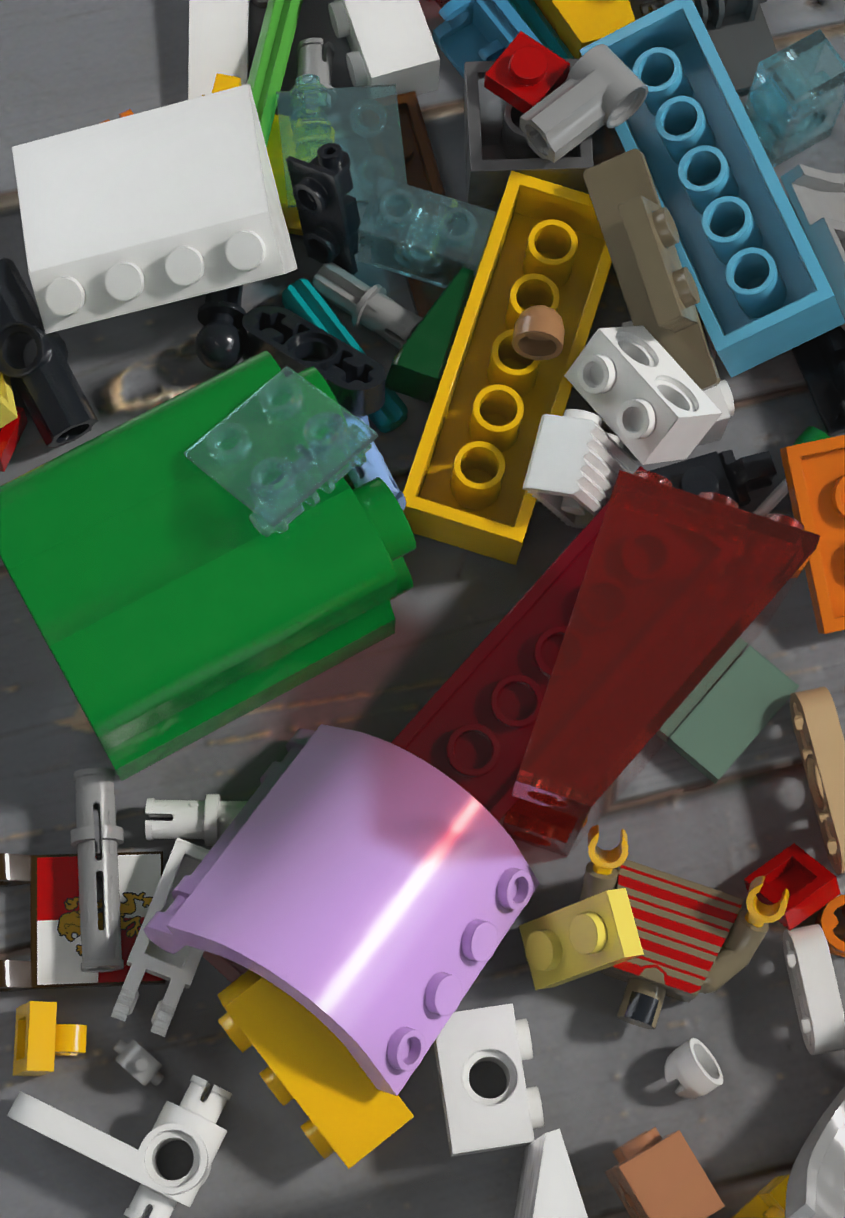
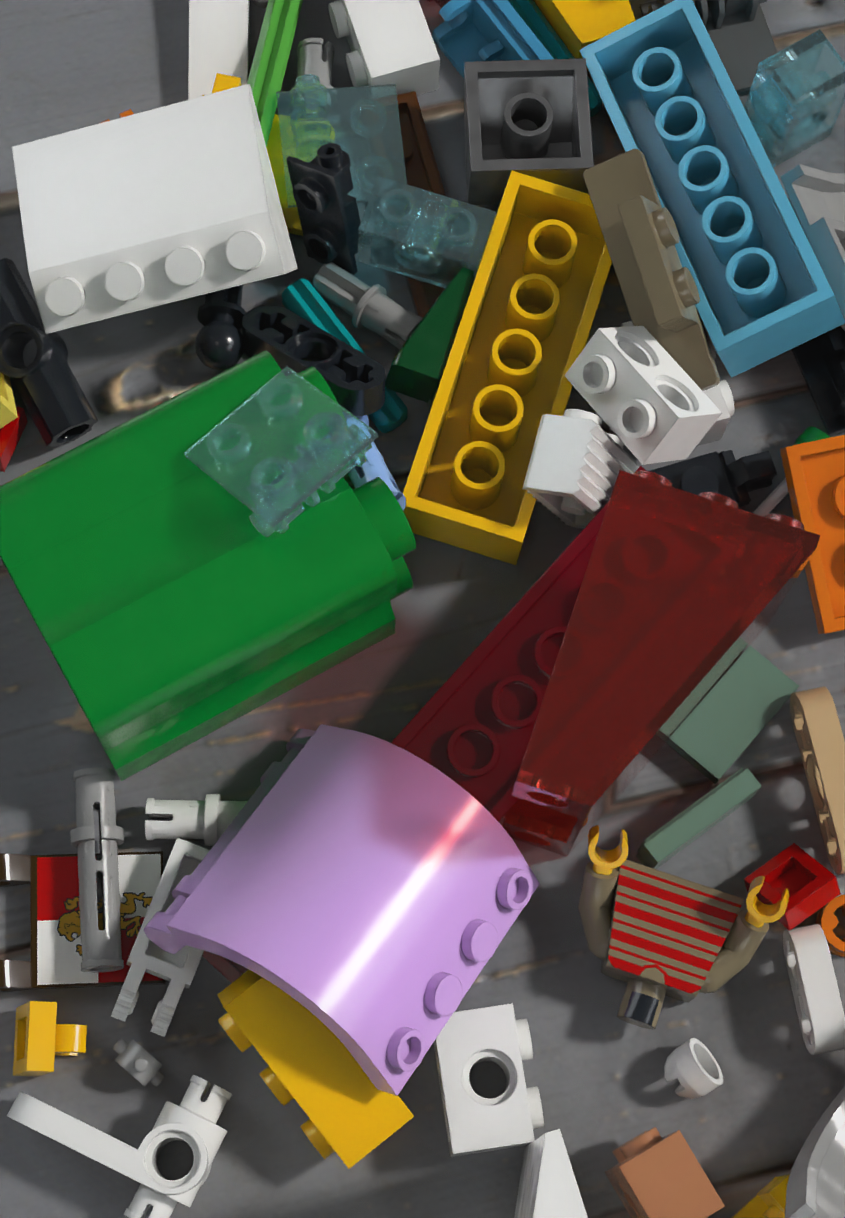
(526, 73): red plate -> none
(538, 333): medium nougat hinge -> none
(581, 939): light yellow plate -> none
(595, 94): light grey piece -> none
(698, 819): none -> sand green tile

